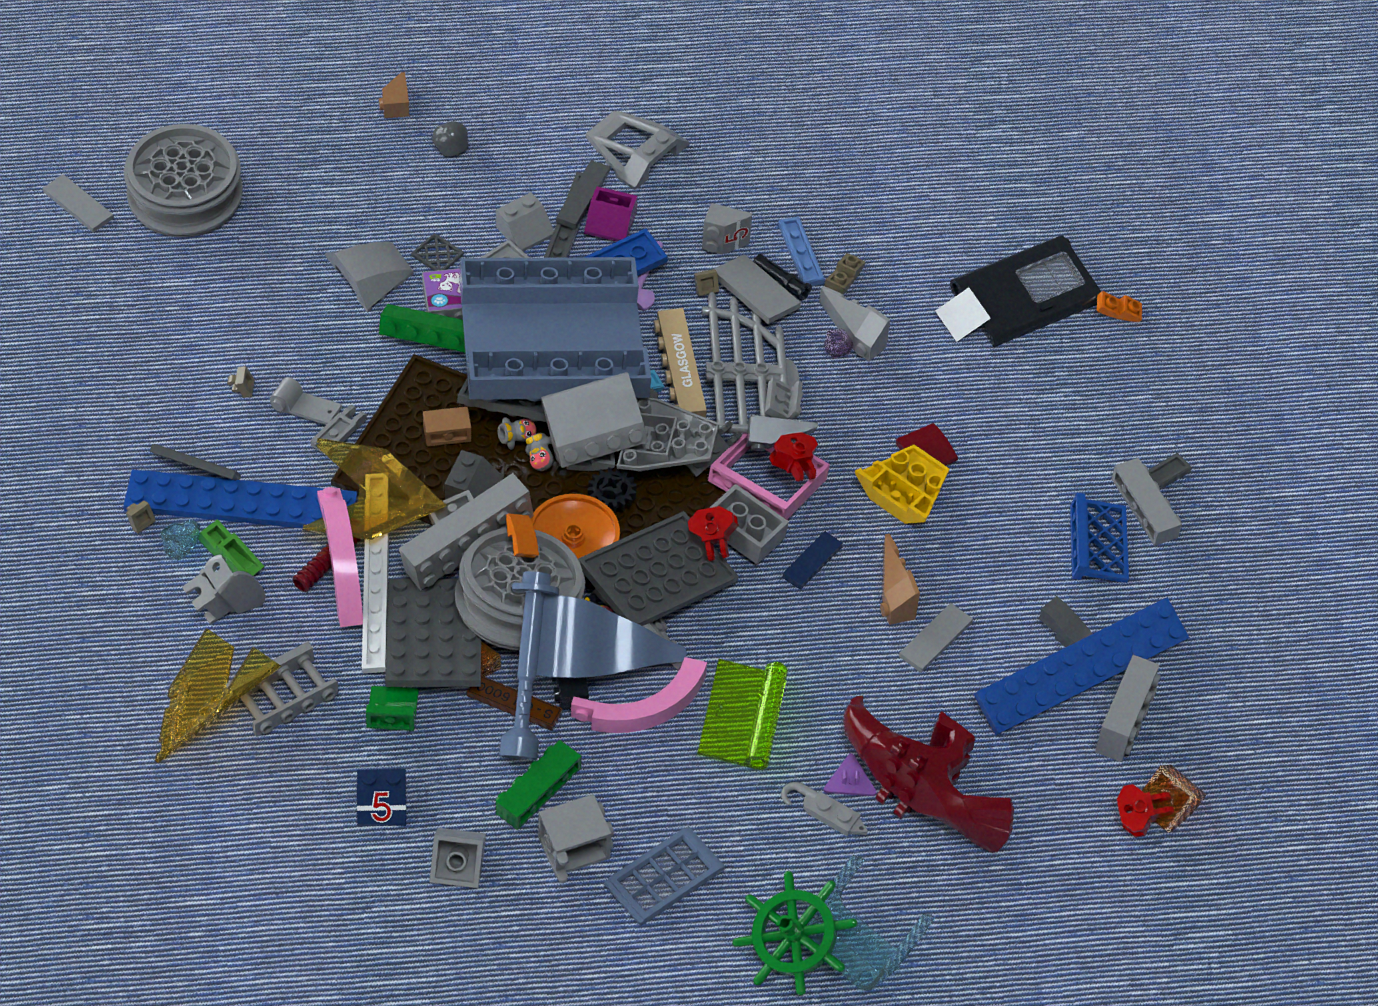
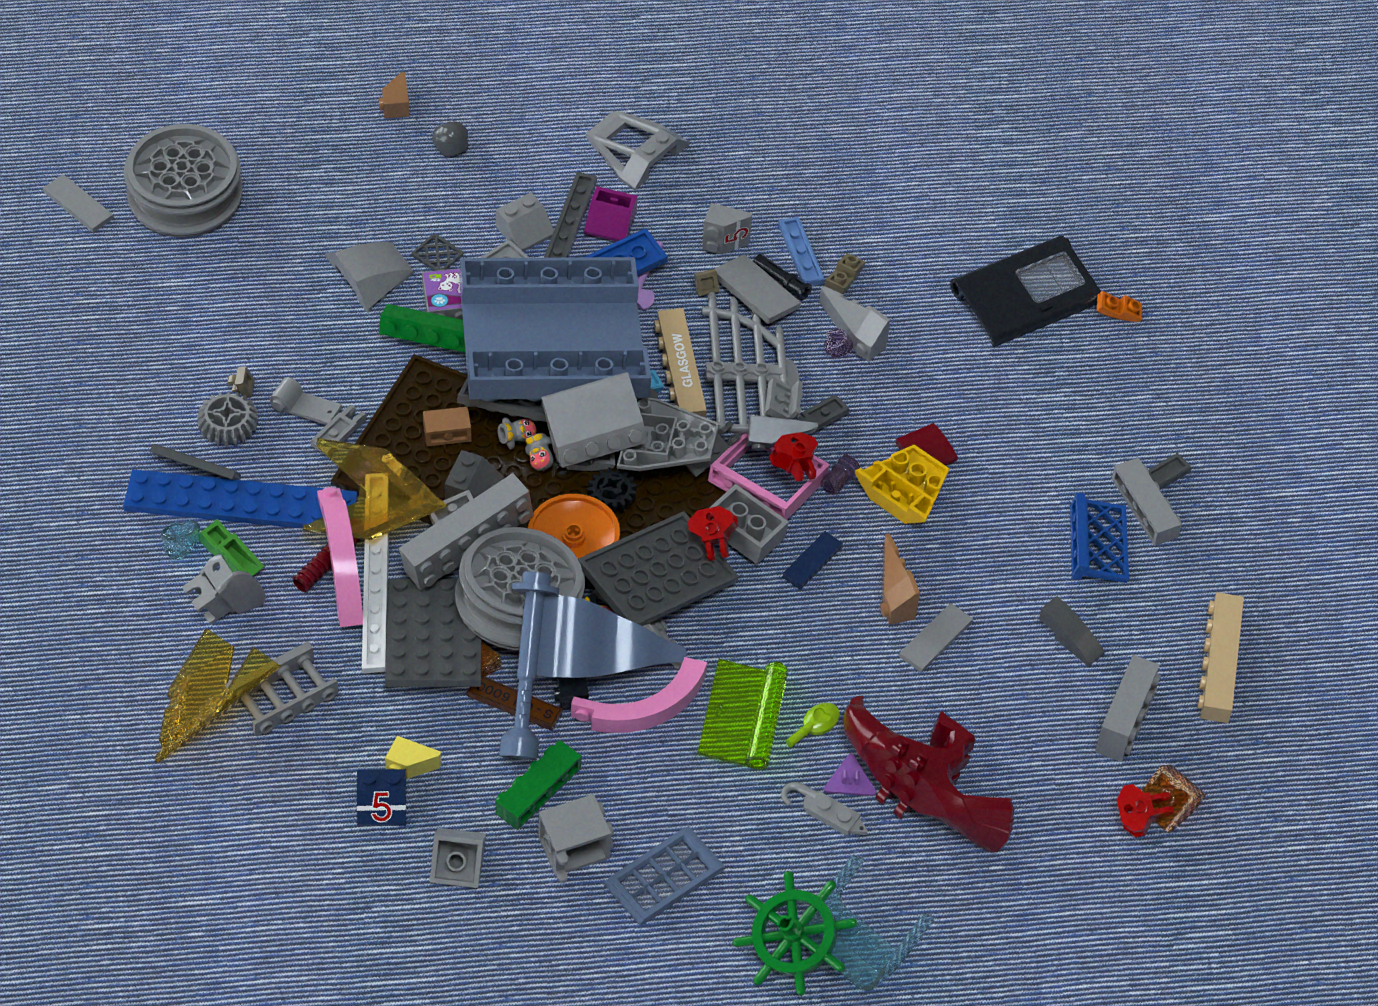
(140, 516): dark tan tile -> none
(216, 424): none -> light grey gear
(392, 708): green bracket -> none
(413, 757): none -> light yellow slope
(523, 535): orange slope -> none
(581, 195): dark grey tile -> none
(817, 721): none -> lime piece
(825, 412): none -> dark grey hinge
(840, 474): none -> clear purple piece
(962, 314): white sticker -> none
(1080, 666): blue plate -> none
(1221, 657): none -> tan brick

